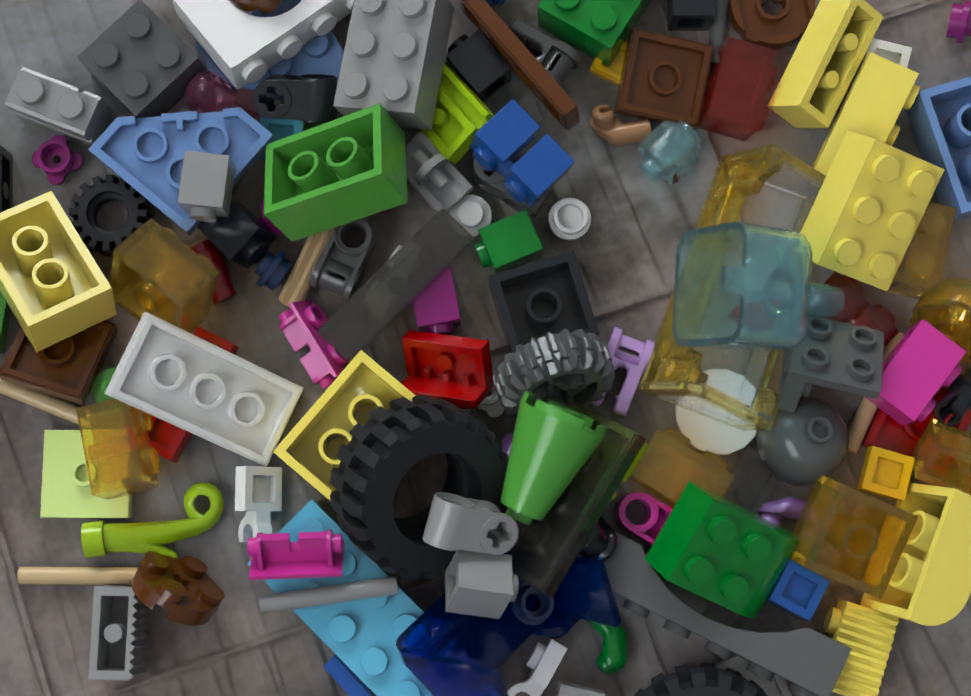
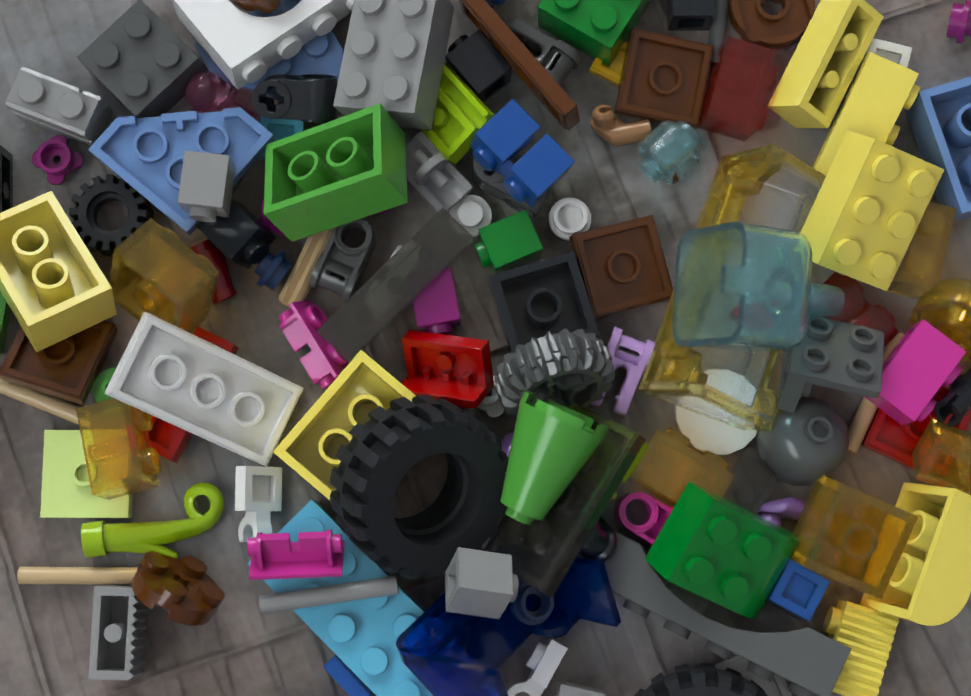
(469, 525): light grey piece -> none
(614, 648): green arm -> none
(622, 266): none -> reddish brown plate
(886, 473): yellow tile -> none

